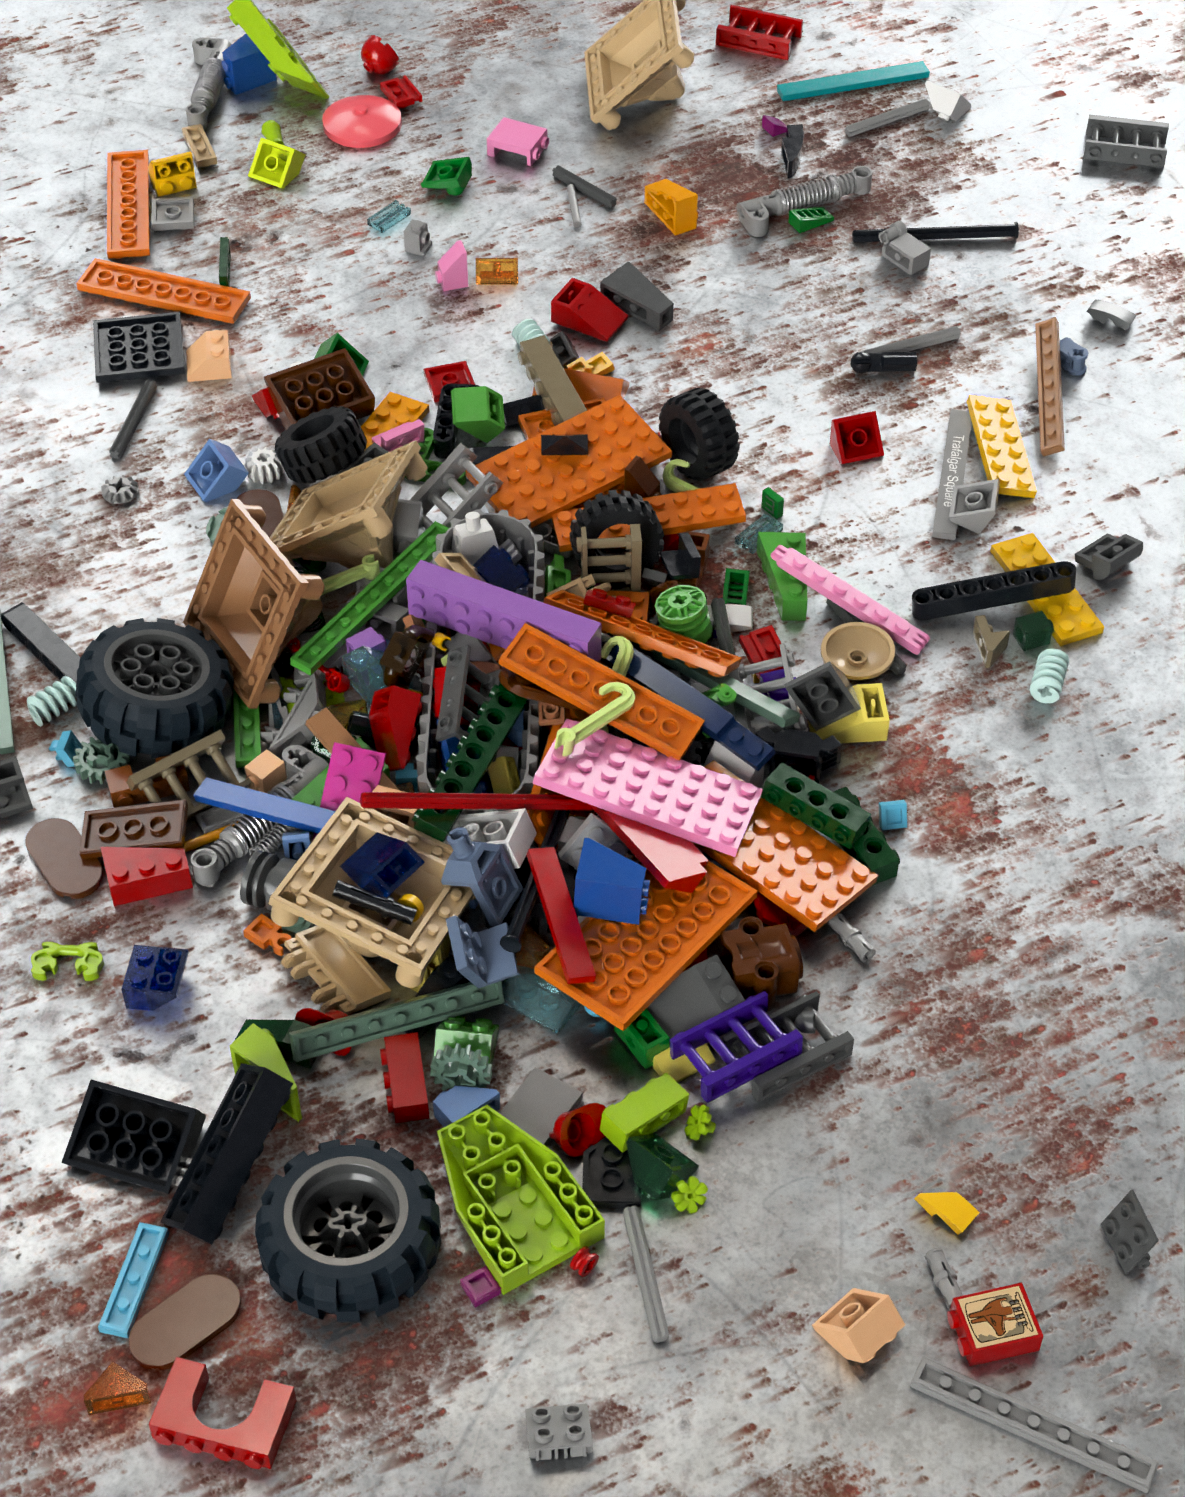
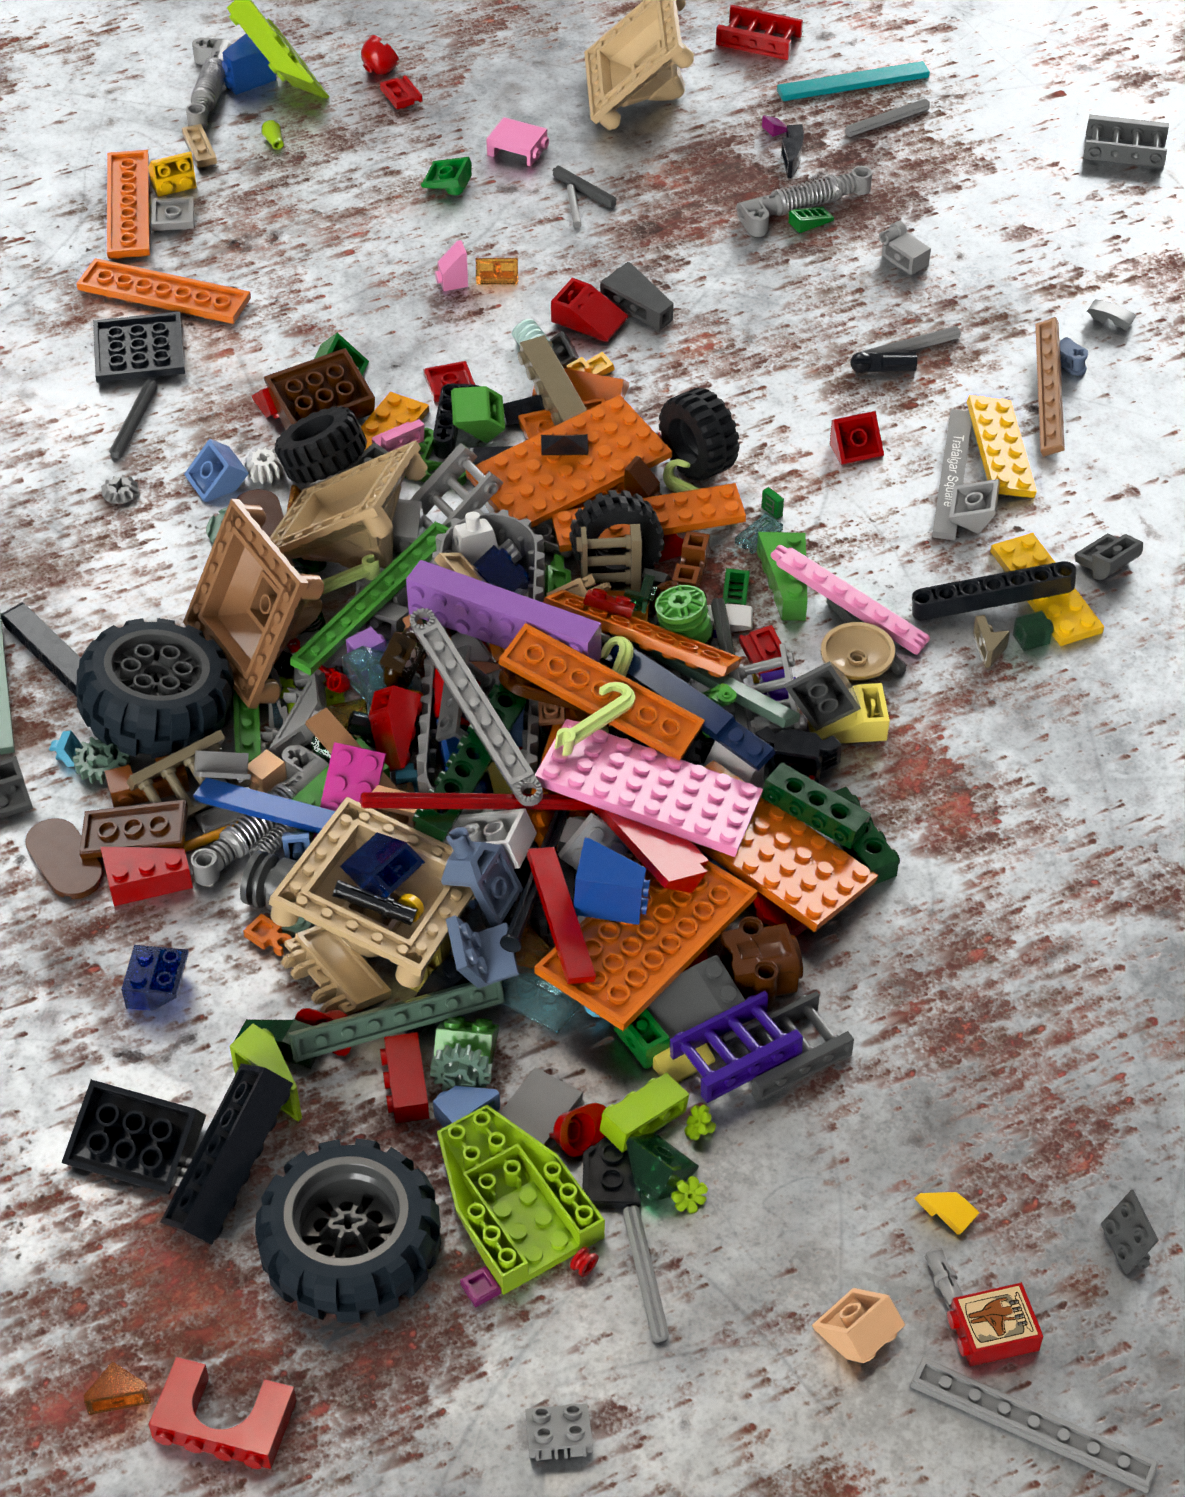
(45, 959): lime helmet -> none
(51, 699): light aqua piece -> none
(133, 1280): medium azure tile -> none
(184, 1321): tile -> none
(209, 357): light nougat slope -> none
(221, 765): none -> light grey panel
(224, 262): dark green tile -> none
(276, 163): neon yellow slope -> none
(362, 121): coral dish -> none
(383, 219): clear light blue tile -> none
(417, 238): light grey brick -> none
(476, 707): none -> light grey plate
(646, 593): none -> clear green bracket
(672, 205): light orange wedge -> none
(682, 562): black panel -> none
(806, 1022): dark grey hinge -> none
(852, 937): light grey pin -> none
(893, 815): medium azure tile -> none
(947, 102): white slope -> none
(947, 232): black axle -> none
(1049, 675): light aqua piece -> none

